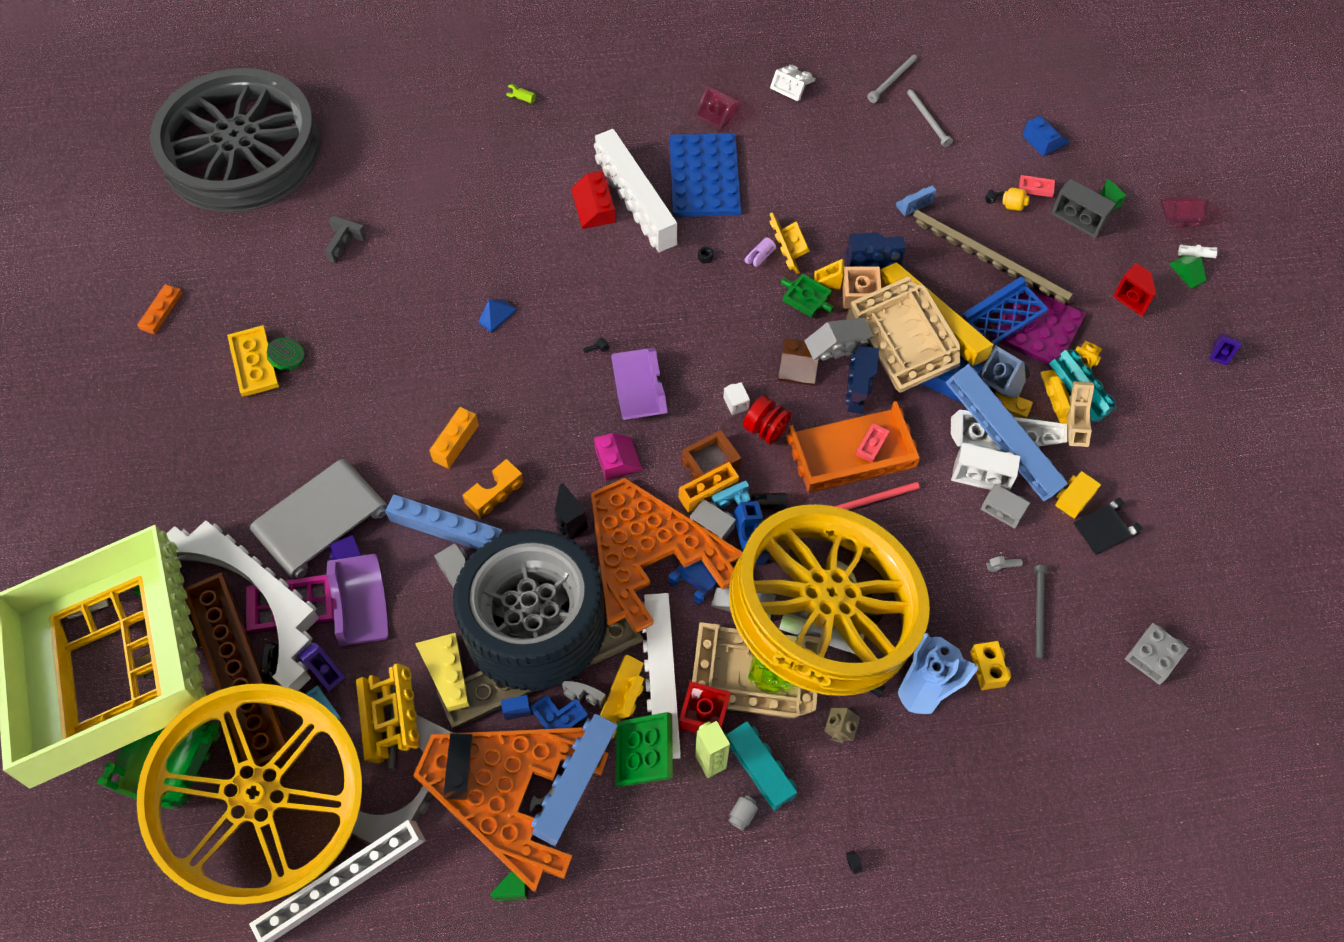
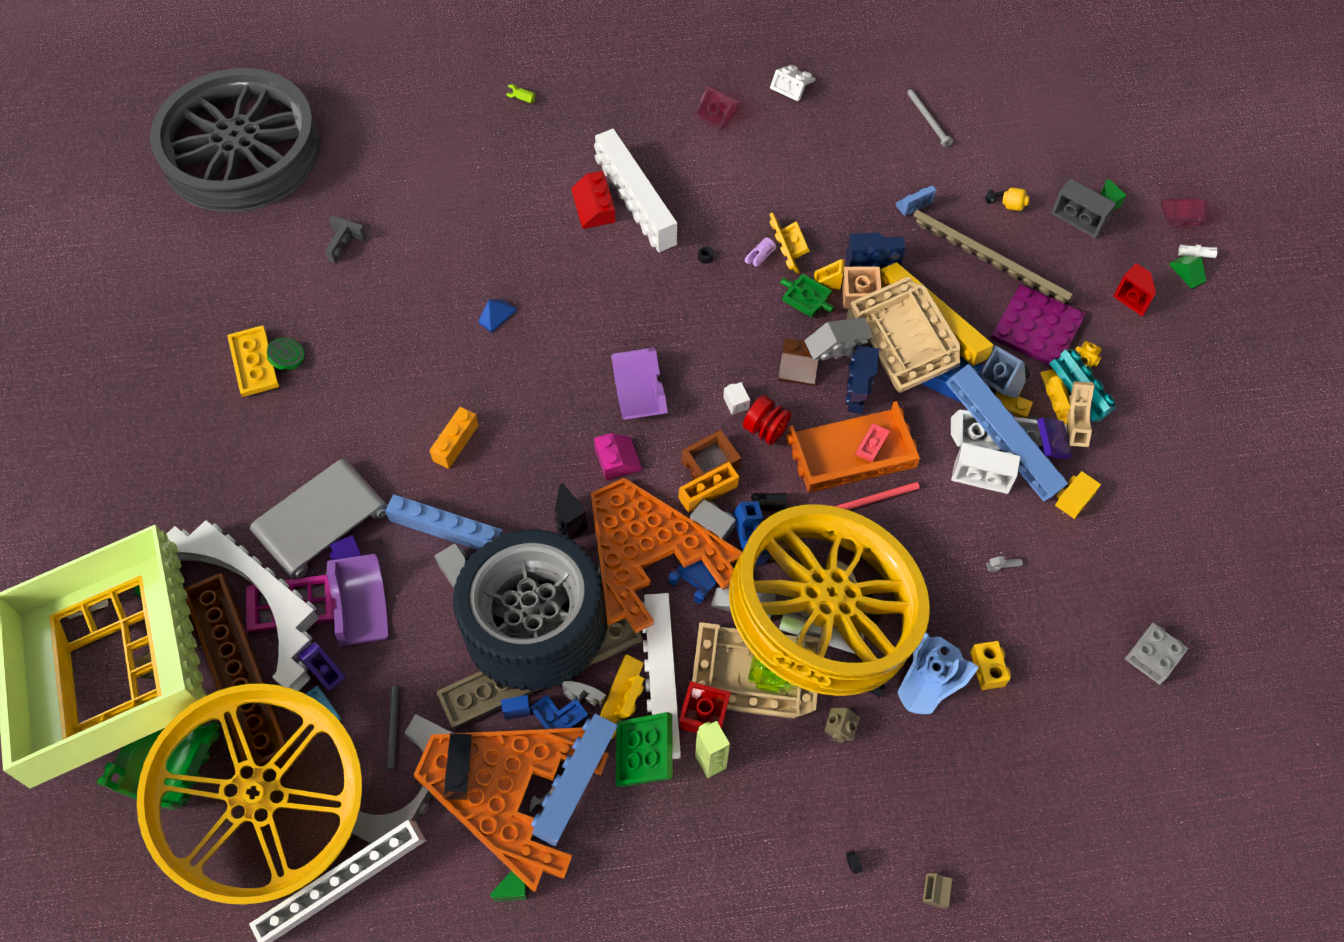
(159, 309): orange plate -> none
(270, 661): black wheel -> none
(372, 713): yellow fence -> none
(445, 667): light yellow wing -> none
(483, 500): light orange arch -> none
(601, 343): black hand -> none
(704, 175): blue plate -> none
(735, 493): medium azure hinge -> none
(743, 812): light grey brick -> none
(761, 766): teal brick -> none
(873, 96): light grey bar -> none
(937, 890): none -> dark tan piece
(997, 300): blue fence -> none
(1005, 505): light grey brick -> none
(1037, 185): coral plate -> none
(1040, 571): dark grey bar -> none
(1044, 135): blue slope -> none
(1054, 438): none -> dark purple tile
(1105, 528): black flag -> none
(1224, 349): dark purple slope -> none

